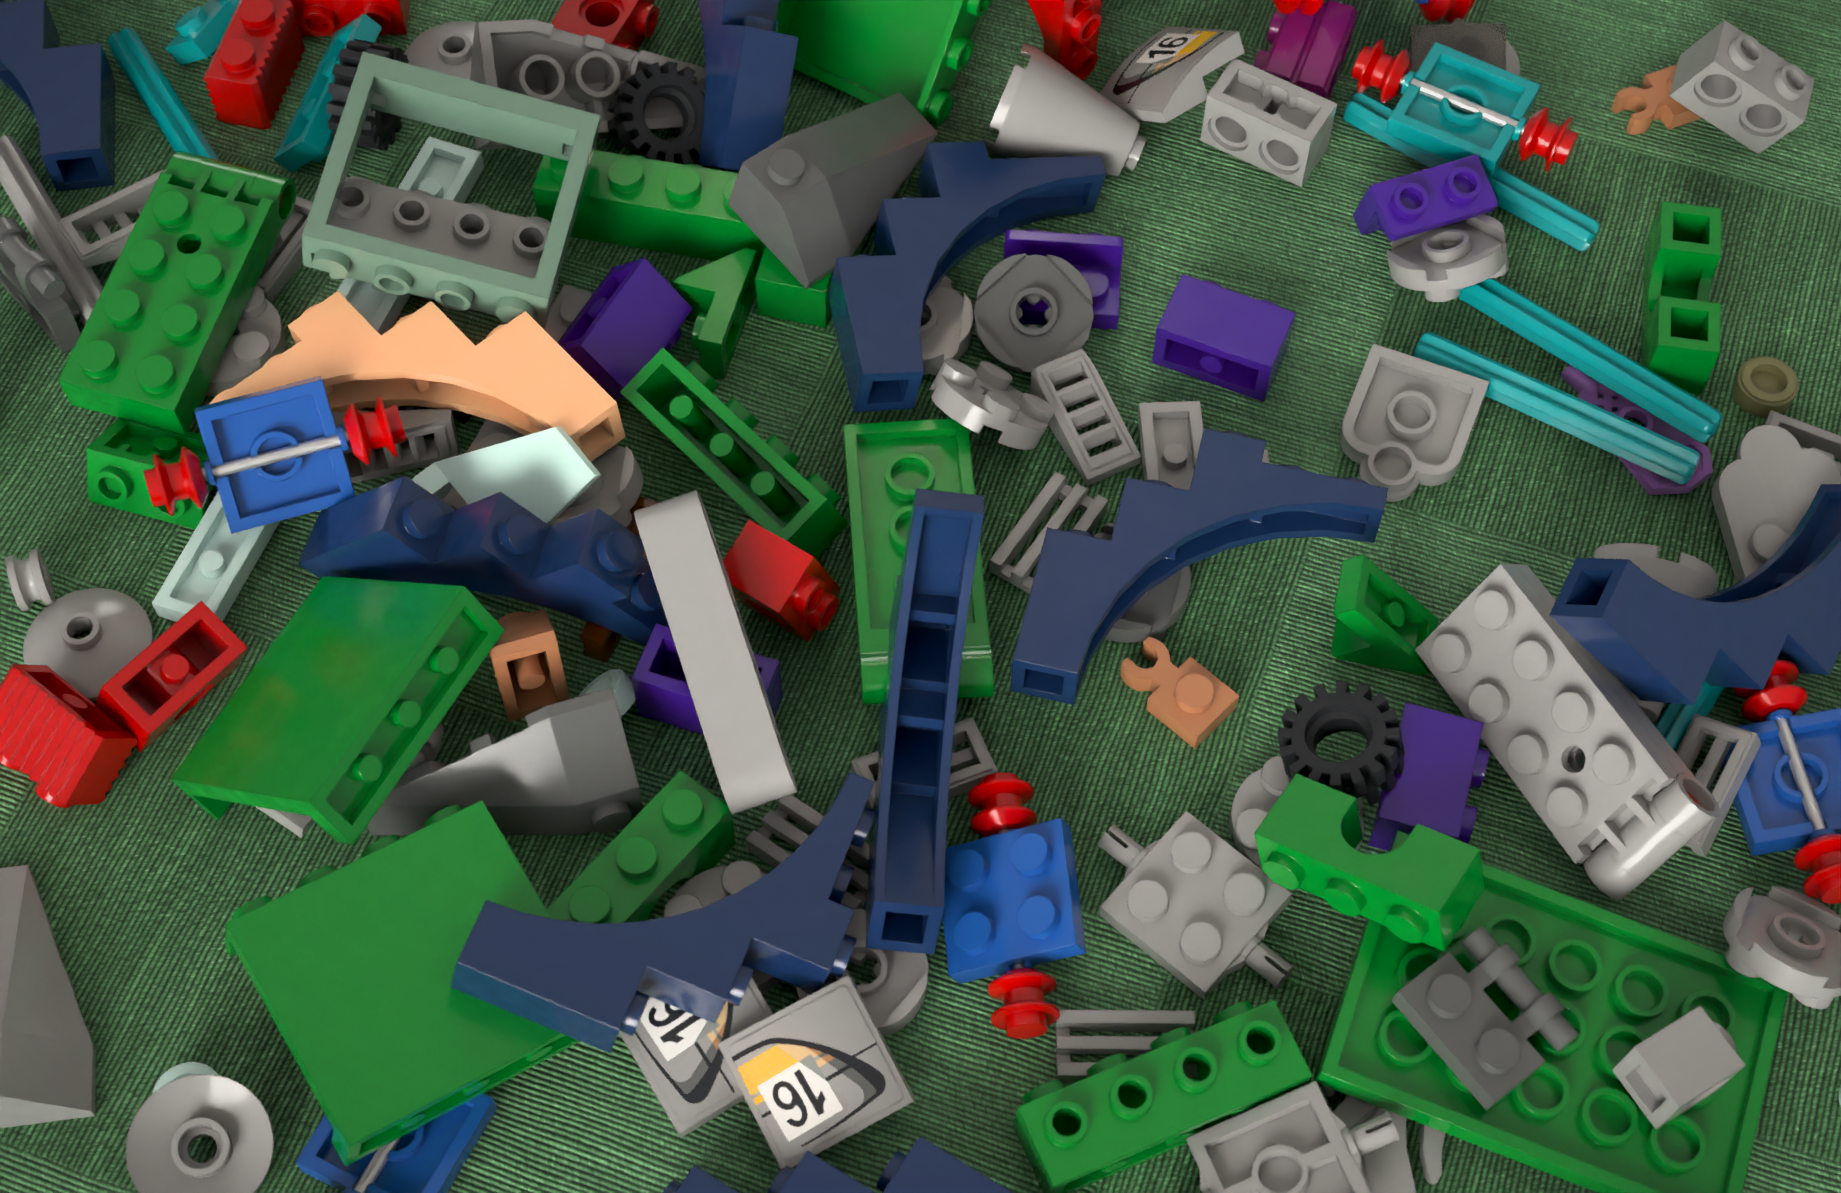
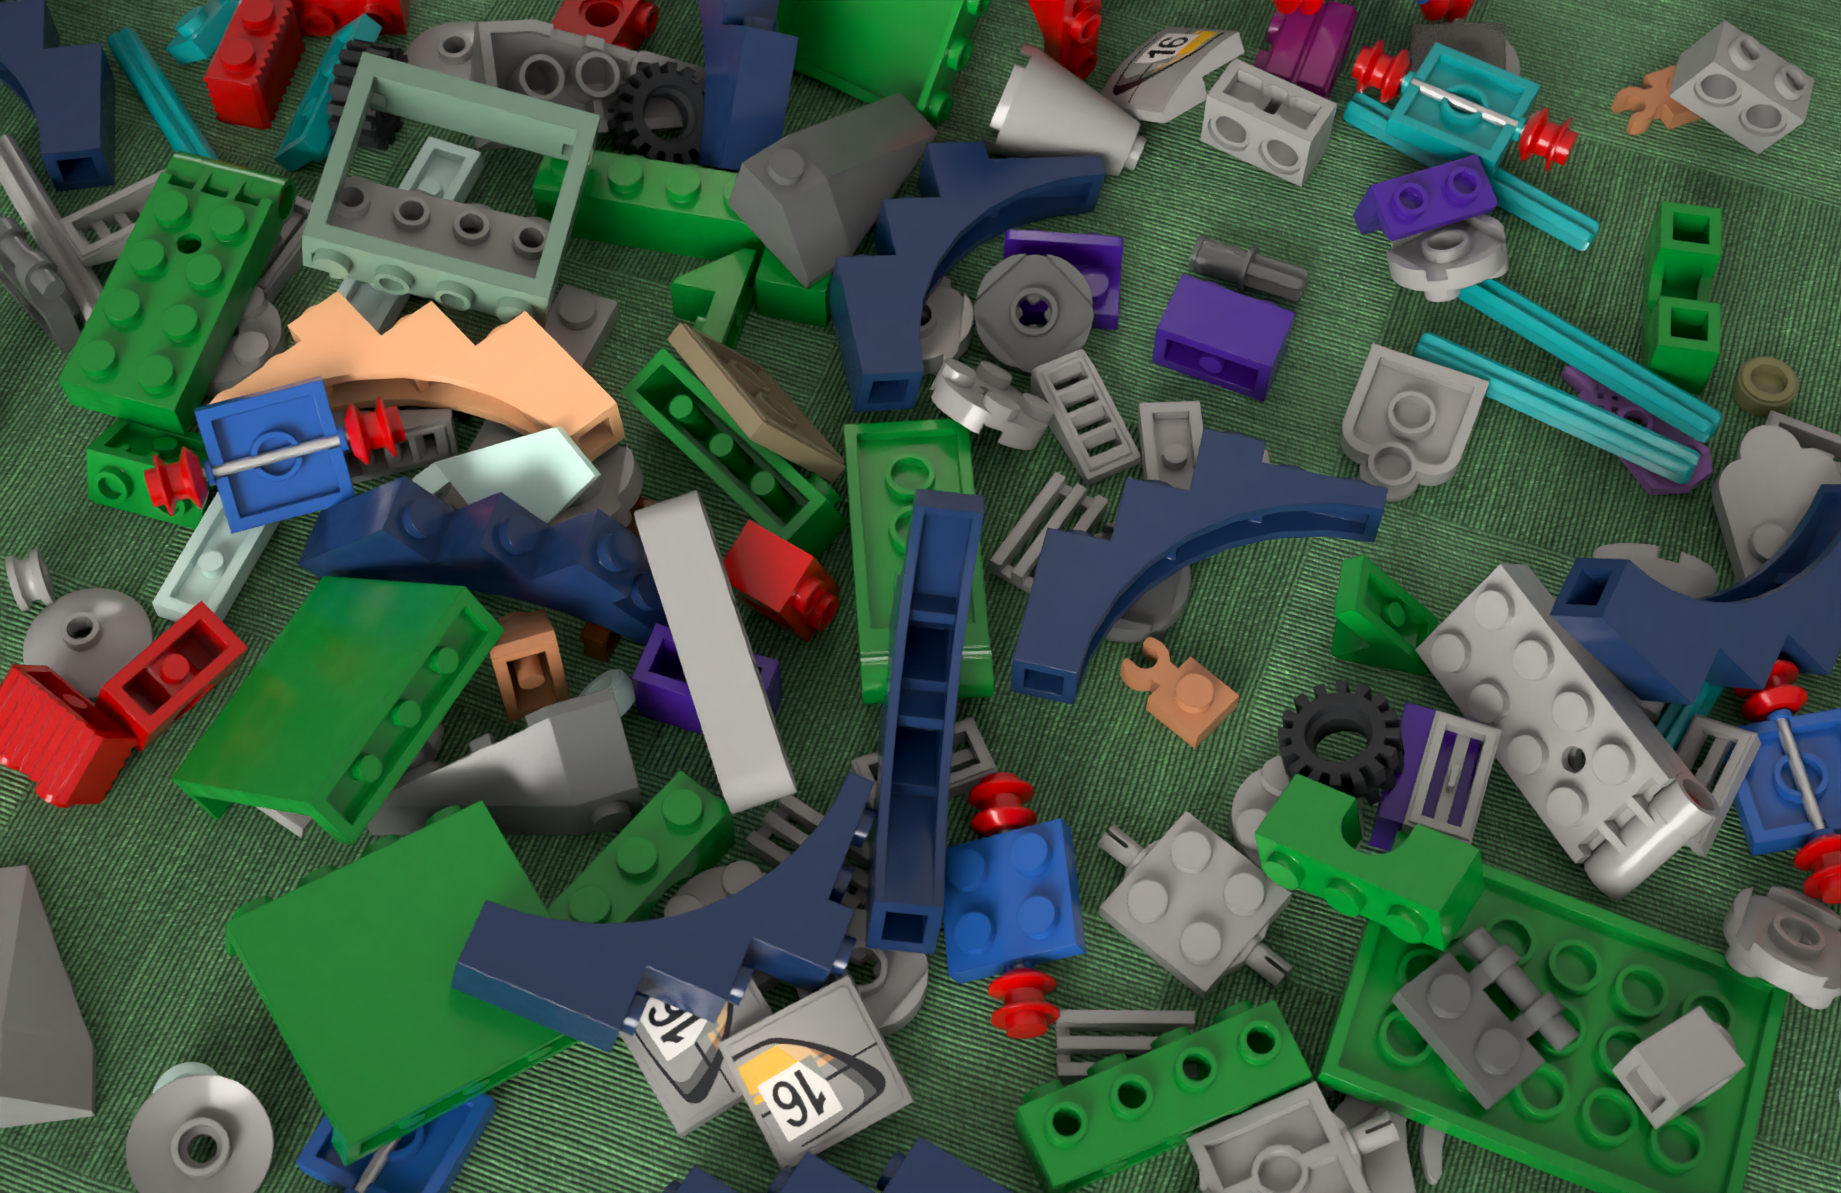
(625, 325): dark purple brick -> none
(756, 402): none -> dark tan tile
(1249, 269): none -> dark grey axle
(1465, 730): none -> light grey tile

